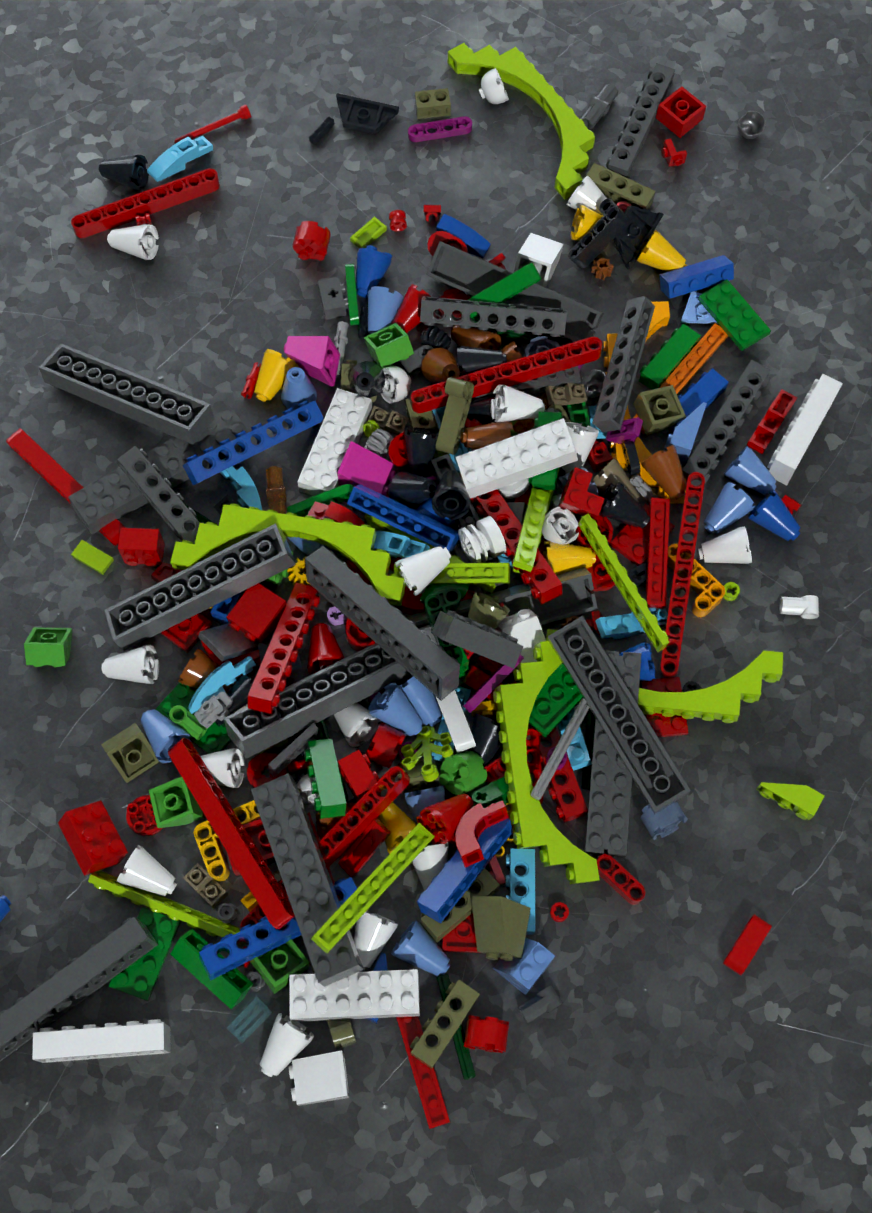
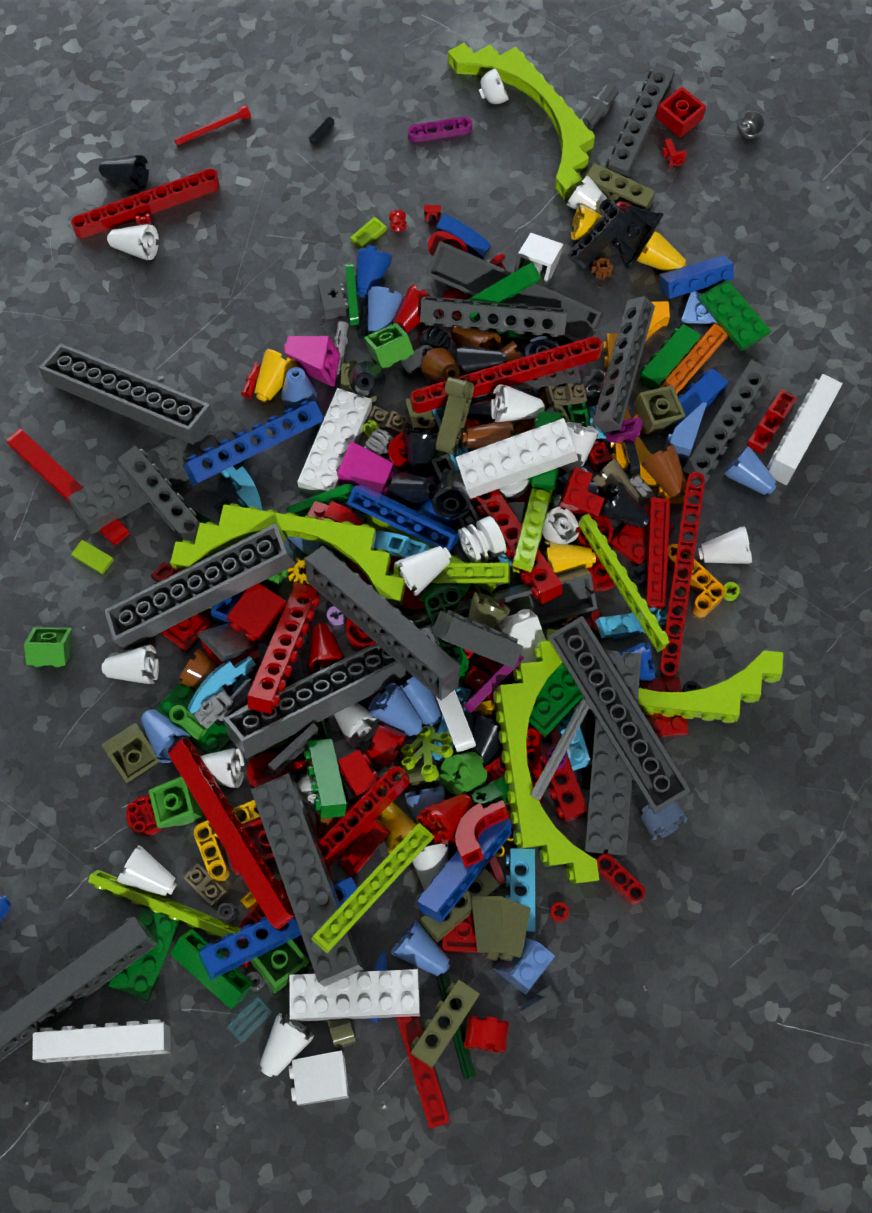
(92, 837): red brick -> none
(141, 546): red brick -> none
(175, 157): medium azure slope -> none
(275, 489): clear orange piece -> none
(311, 241): red brick -> none
(364, 114): black wing -> none
(371, 936): white cone -> none
(396, 384): white cylinder -> none
(432, 103): olive brick -> none
(728, 509): medium blue cone -> none
(747, 944): red beam -> none
(775, 517): blue cone -> none
(791, 503): red tile -> none
(798, 798): lime slope -> none
(805, 606): white piece -> none

